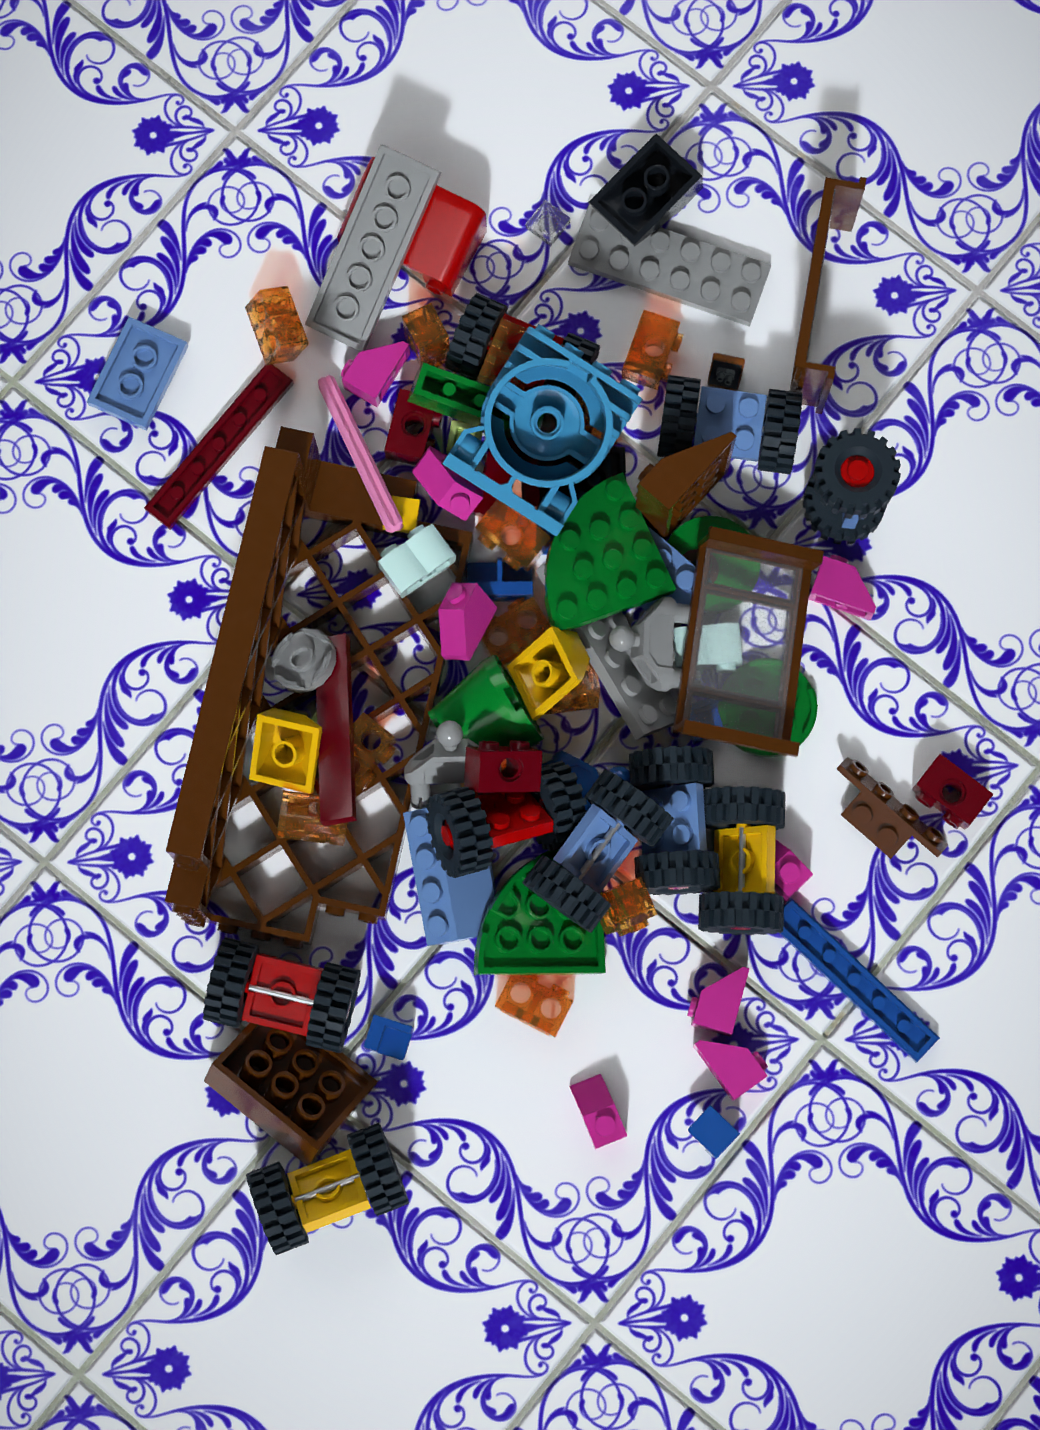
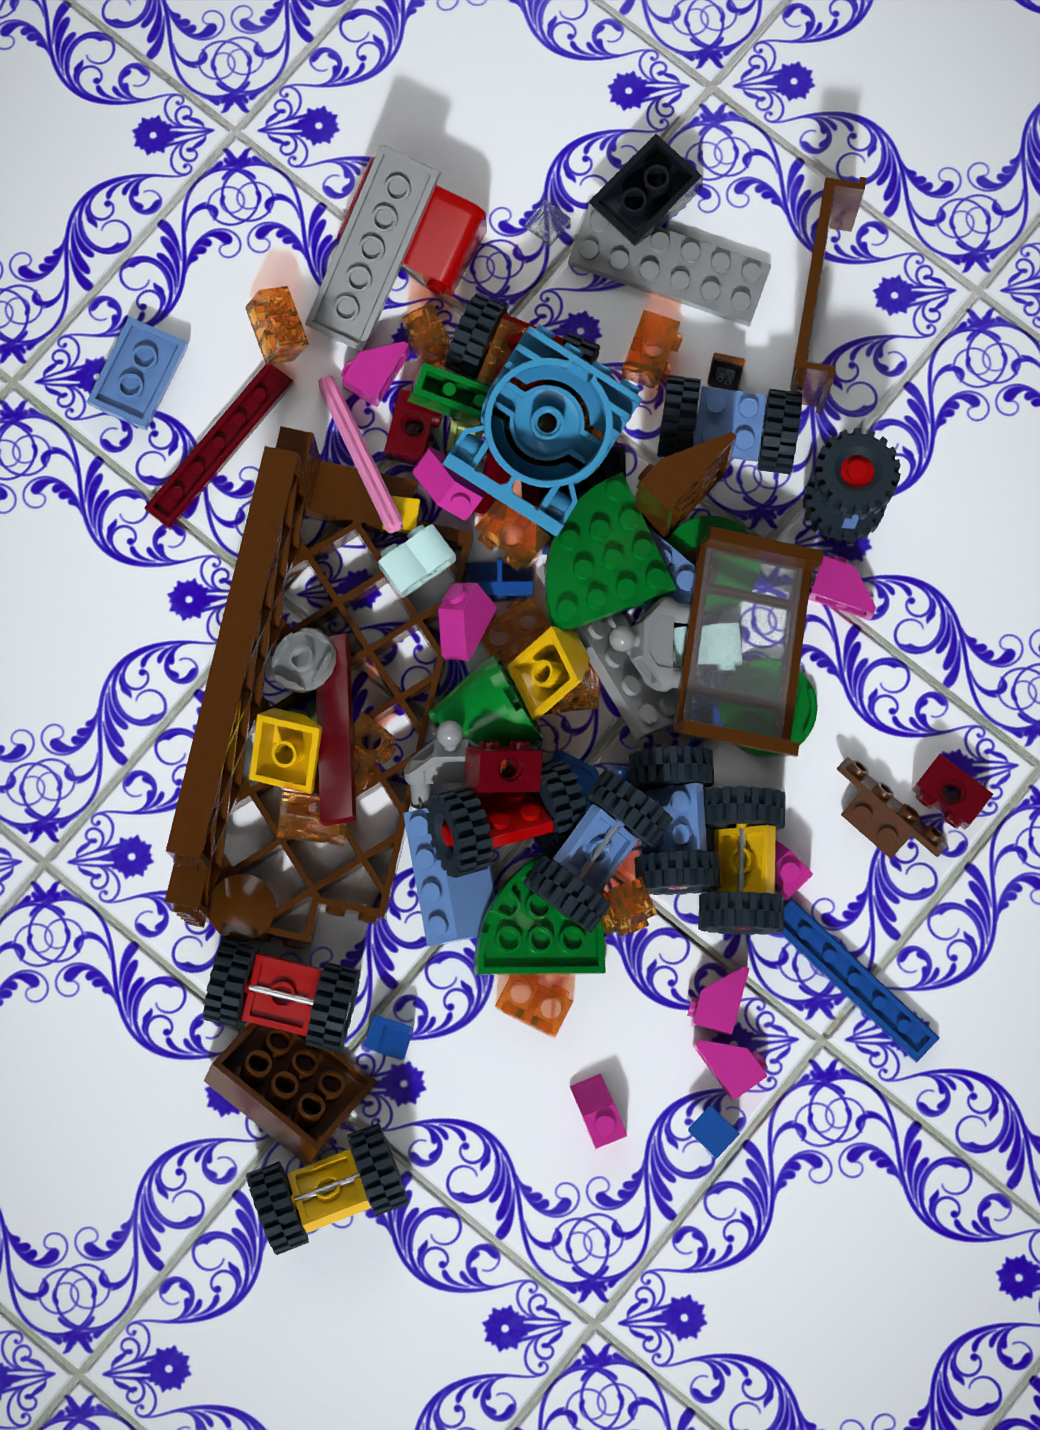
(241, 907): none -> reddish brown dish

